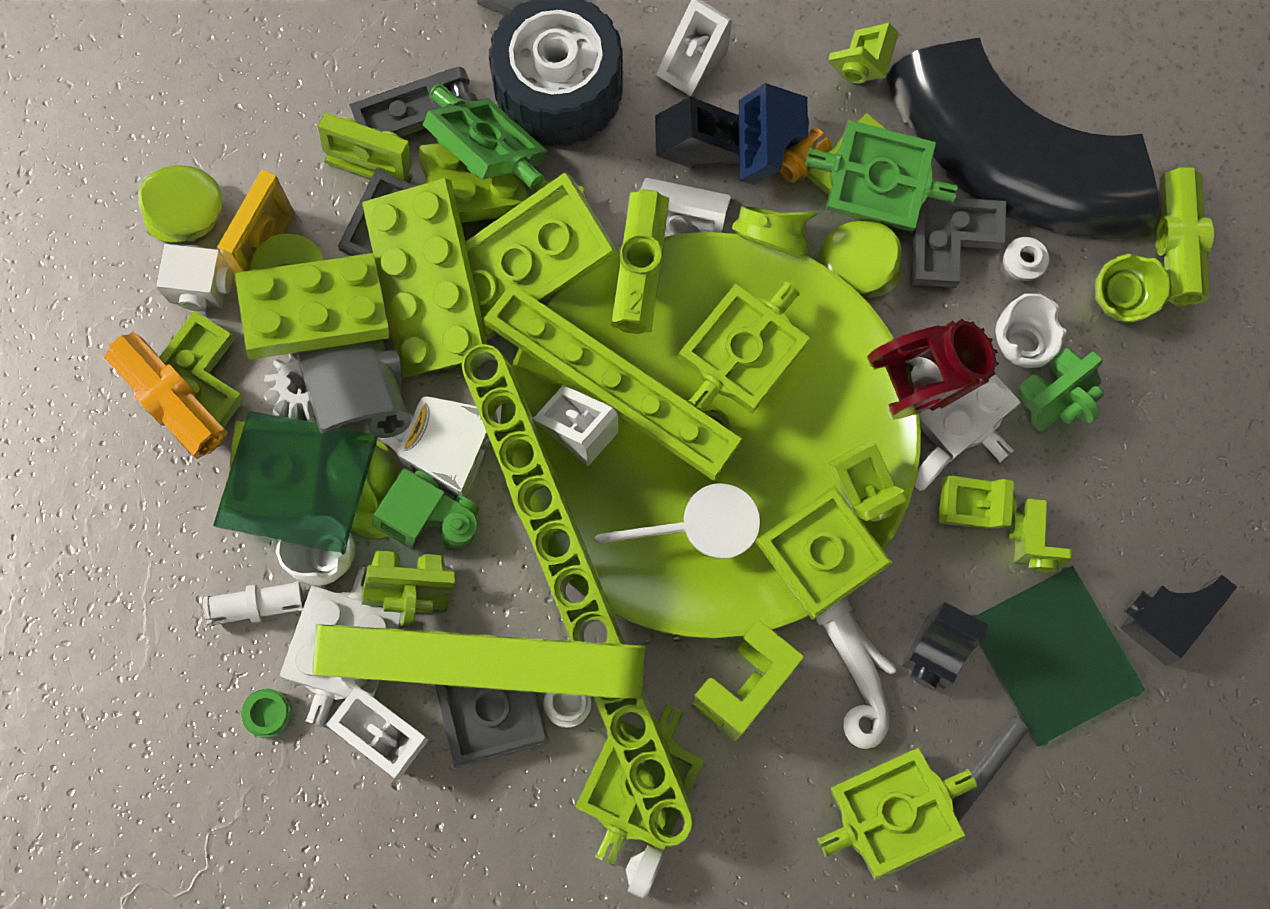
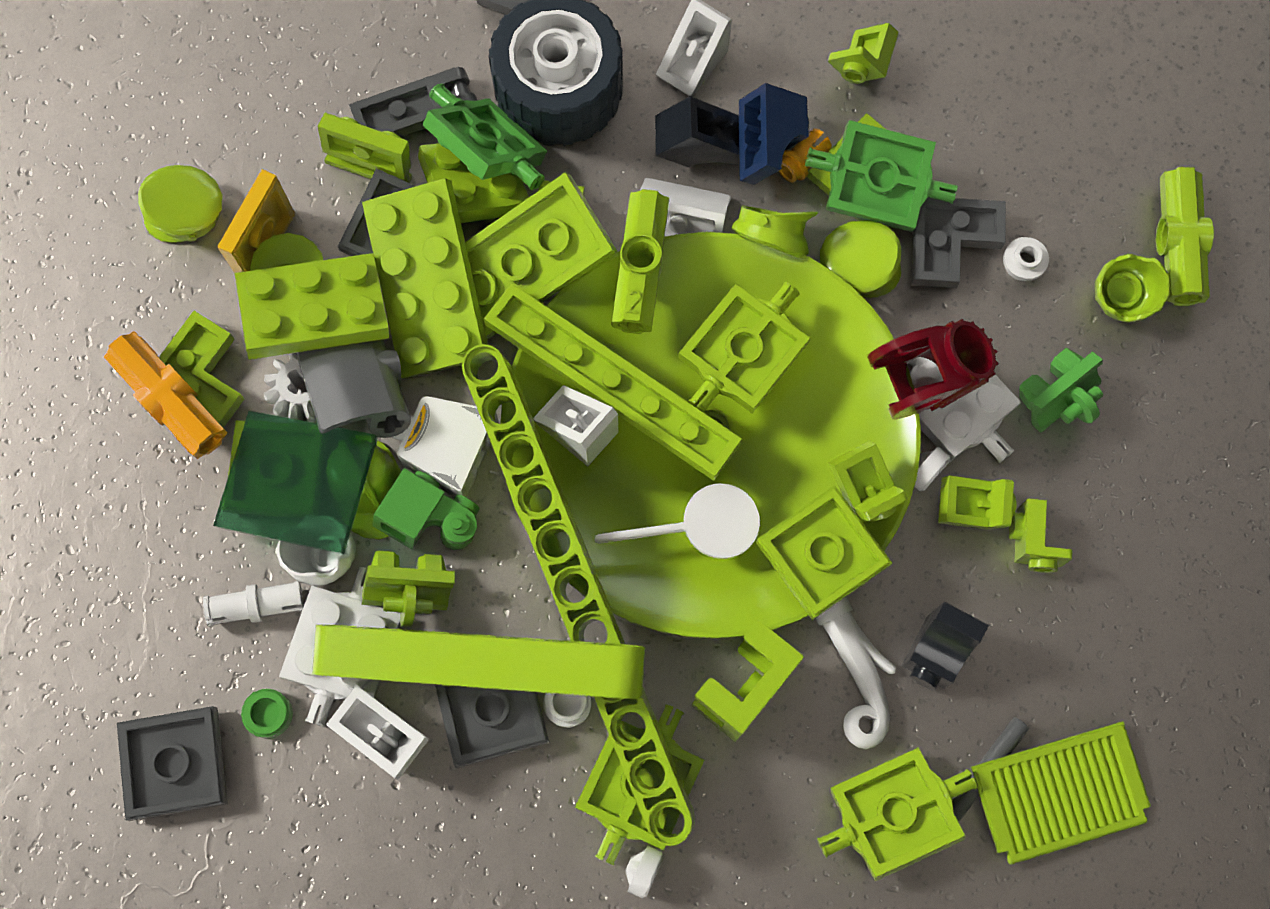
(171, 763): none -> dark grey plate
(194, 277): white brick -> none
(1016, 155): black brick -> none
(1030, 331): white hair -> none
(1056, 656): clear green piece -> none
(1062, 793): none -> lime window
(1172, 621): black arch -> none

